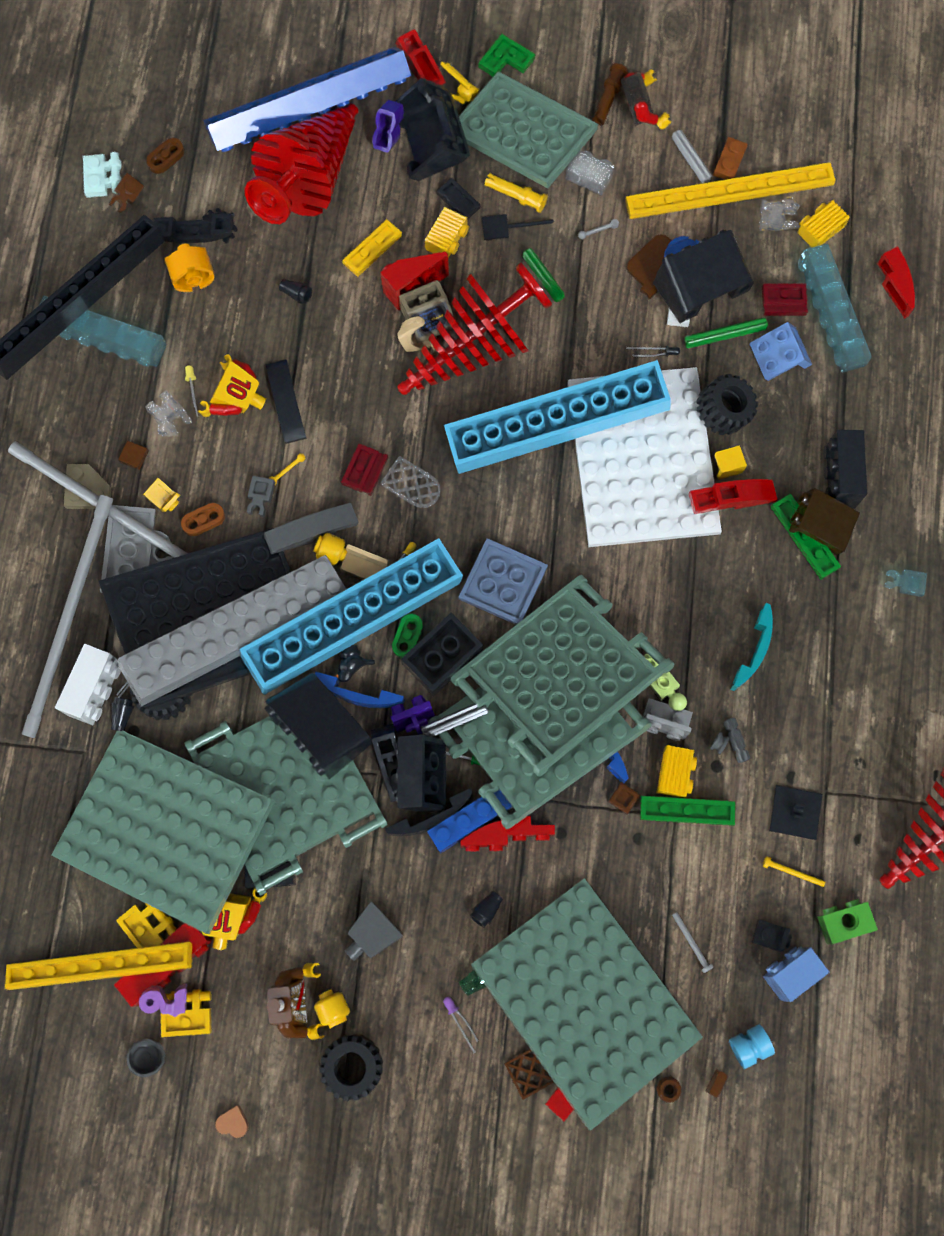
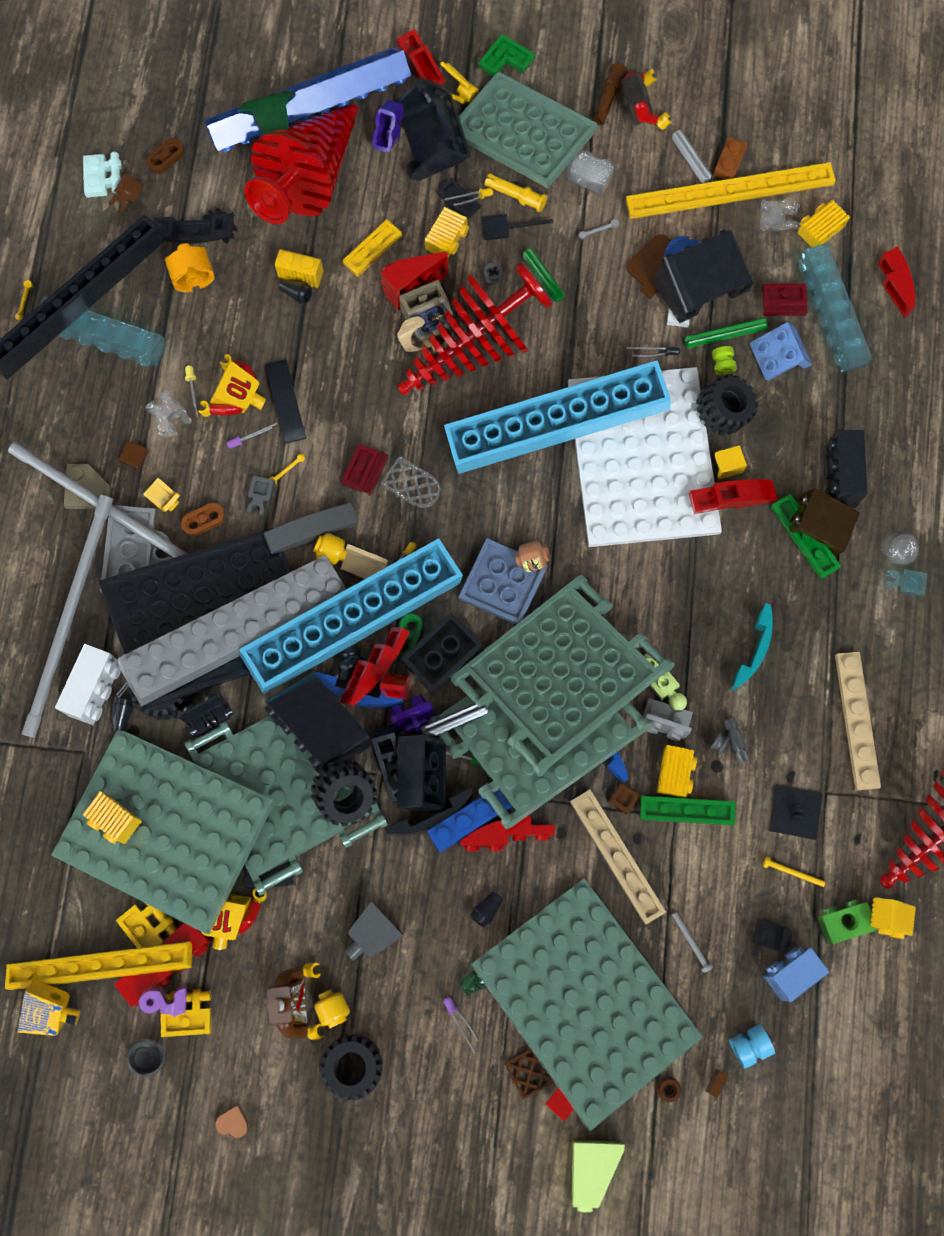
(28, 285): none -> yellow hinge
(45, 1010): none -> yellow torso
(112, 818): none -> yellow brick
(194, 715): none -> black hinge
(237, 441): none -> piece
(269, 111): none -> dark green piece
(299, 268): none -> yellow brick
(353, 806): none -> black tyre
(370, 672): none -> red slope
(395, 685): none -> red slope
(481, 193): none -> piece
(495, 279): none -> dark grey bush
(532, 556): none -> nougat head
(592, 1171): none -> yellowish green slope
(617, 857): none -> tan plate
(724, 360): none -> lime wheel
(857, 721): none -> tan plate
(893, 918): none -> yellow brick
(900, 548): none -> clear hair

